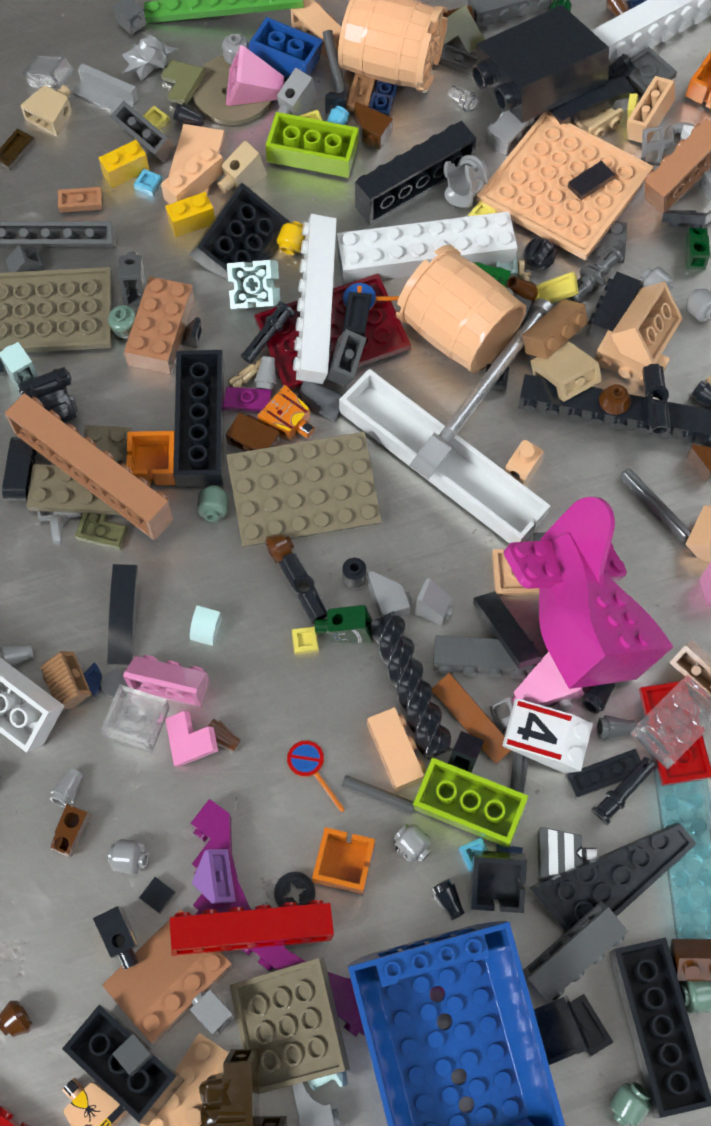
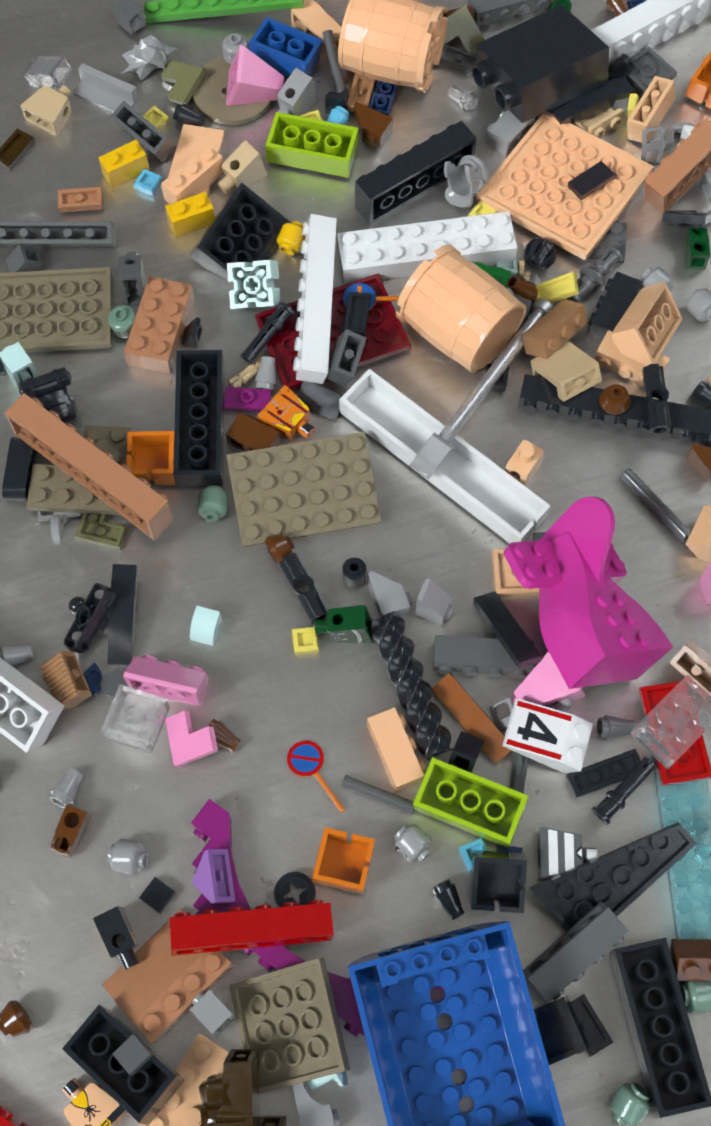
(90, 617): none -> black piece
(597, 698): black cone -> none

